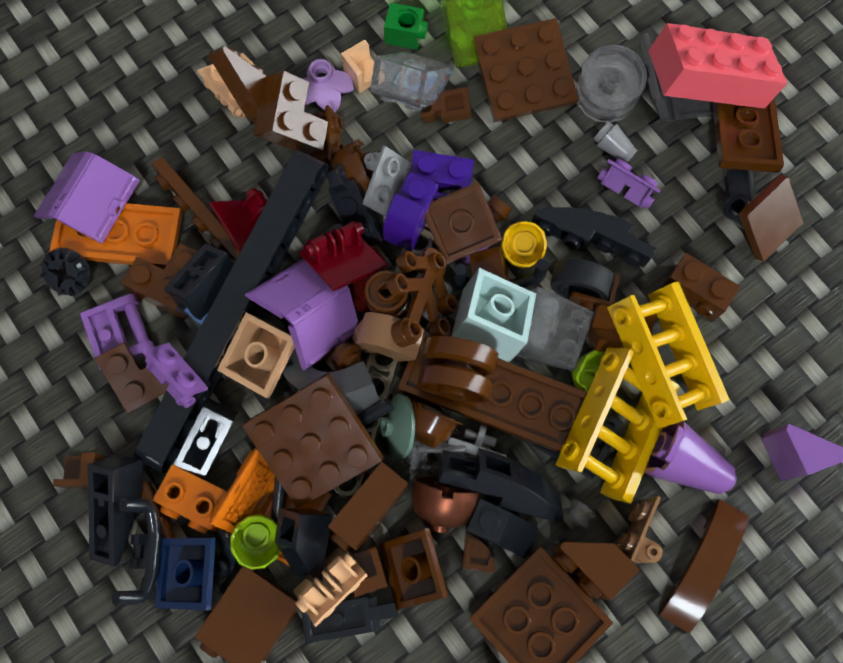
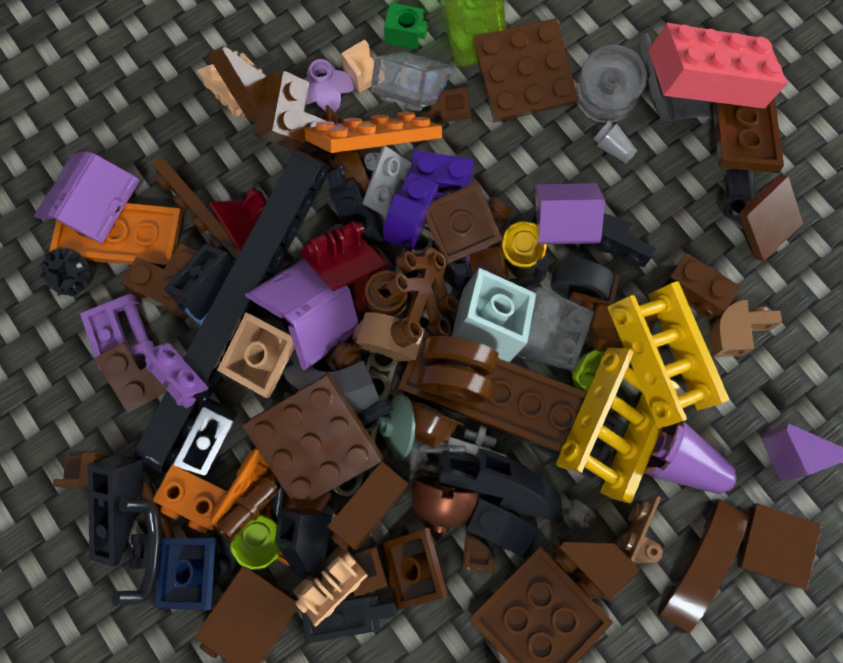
(247, 509): none -> reddish brown pin
(373, 133): none -> orange plate
(569, 213): none -> medium lavender slope
(620, 175): medium lavender hinge -> none
(733, 329): none -> medium nougat brick
(780, 546): none -> reddish brown tile

